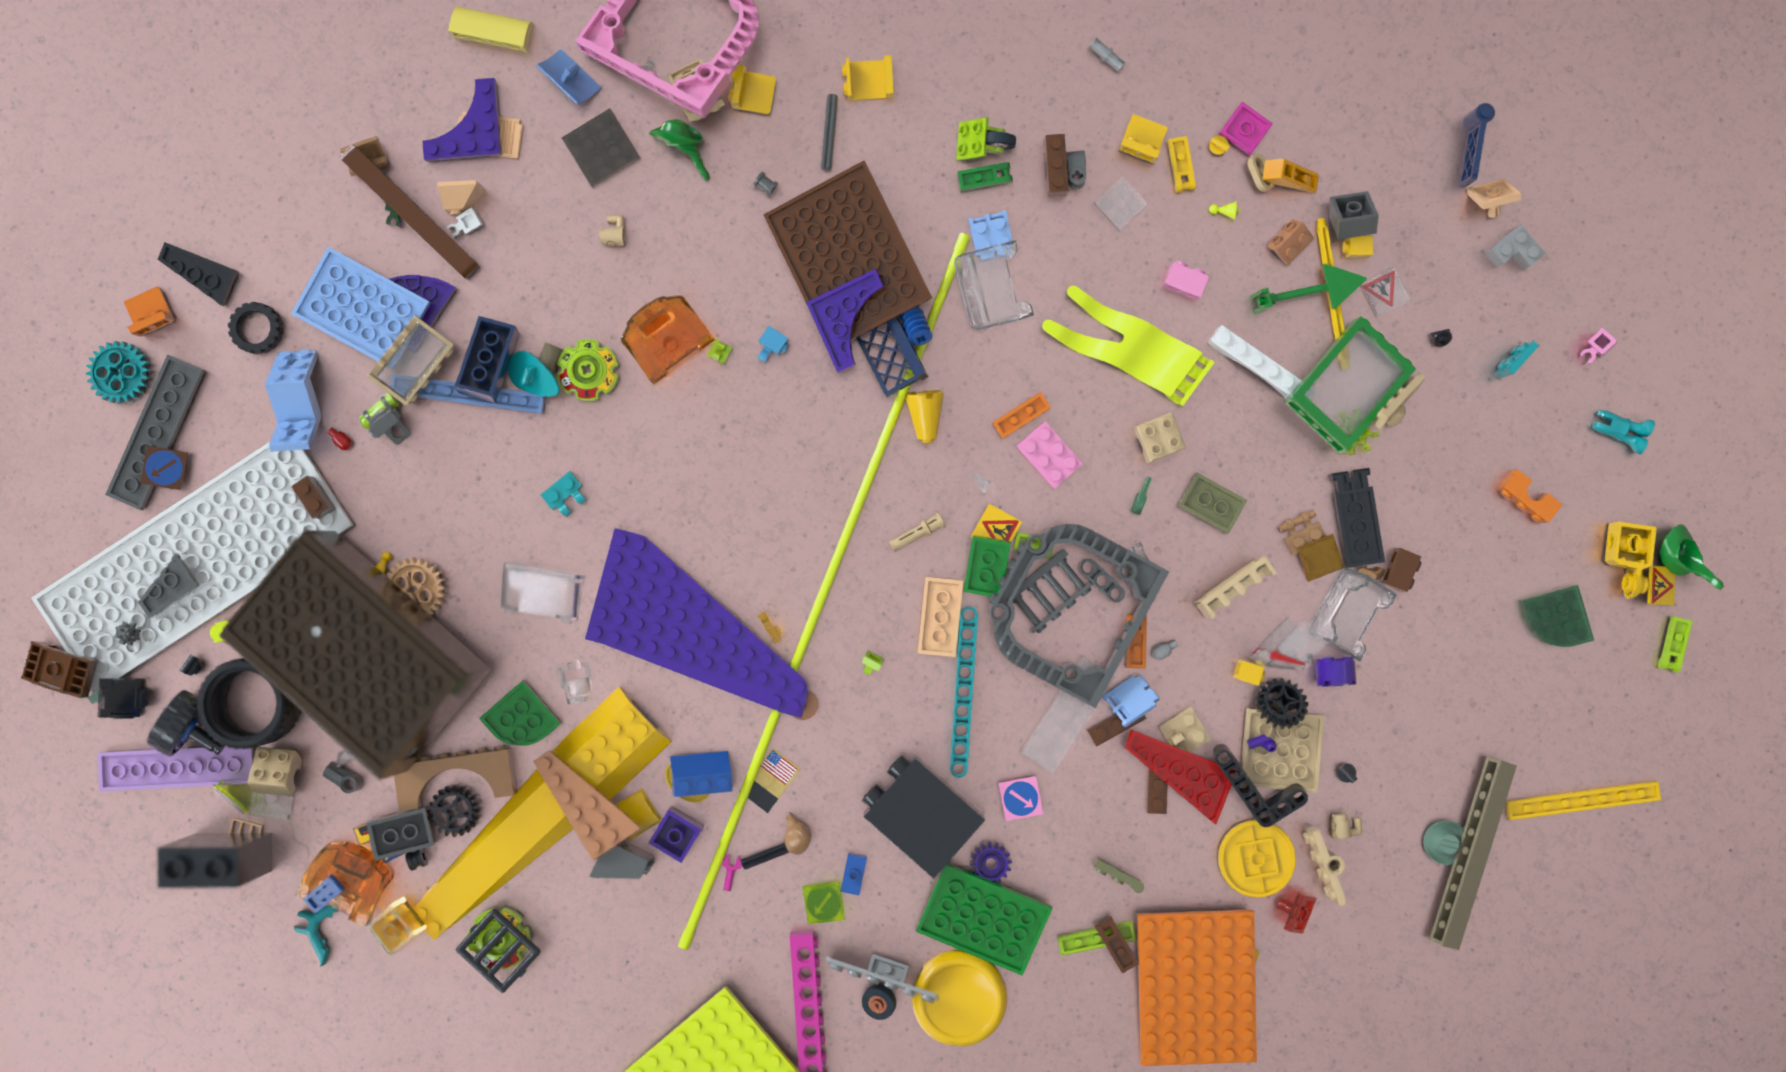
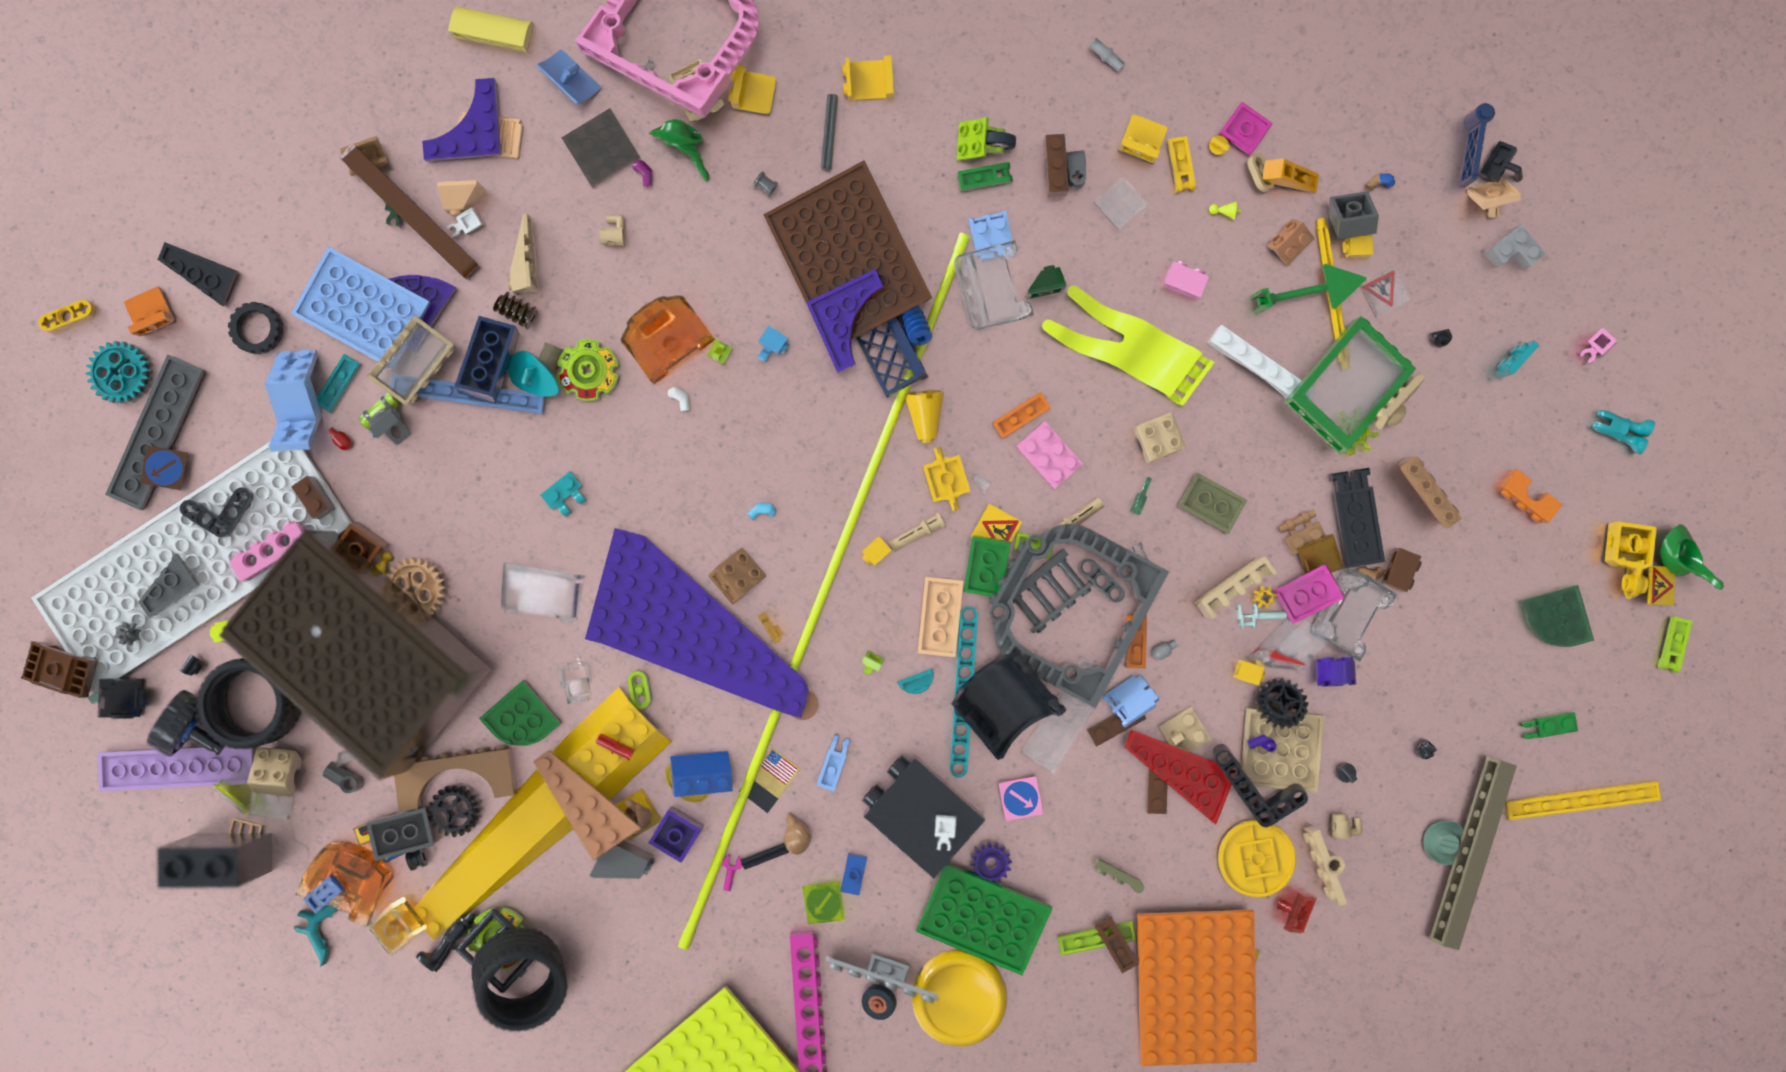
(58, 315): none -> yellow beam
(223, 518): none -> black beam
(242, 561): none -> bright pink brick
(337, 383): none -> teal tile
(364, 541): none -> dark orange brick
(450, 940): none -> black piece
(515, 310): none -> dark brown piece
(523, 269): none -> tan wedge
(527, 1011): none -> black tyre
(615, 746): none -> red axle
(638, 814): none -> medium nougat hat
(639, 689): none -> lime plate
(645, 170): none -> magenta arm
(681, 396): none -> white arm
(737, 575): none -> medium nougat bracket
(762, 508): none -> medium azure arm
(832, 765): none -> light blue hinge
(875, 551): none -> yellow brick
(917, 683): none -> teal tile
(945, 828): none -> white plate
(946, 478): none -> yellow plate
(1004, 702): none -> black hinge
(1048, 282): none -> dark green slope
(1081, 515): none -> tan pin
(1258, 615): none -> light aqua piece
(1259, 594): none -> yellow gear
(1309, 593): none -> dark pink plate
(1380, 178): none -> arm
(1426, 749): none -> black plate
(1429, 491): none -> medium nougat bracket
(1500, 161): none -> black plate
(1552, 725): none -> green hinge

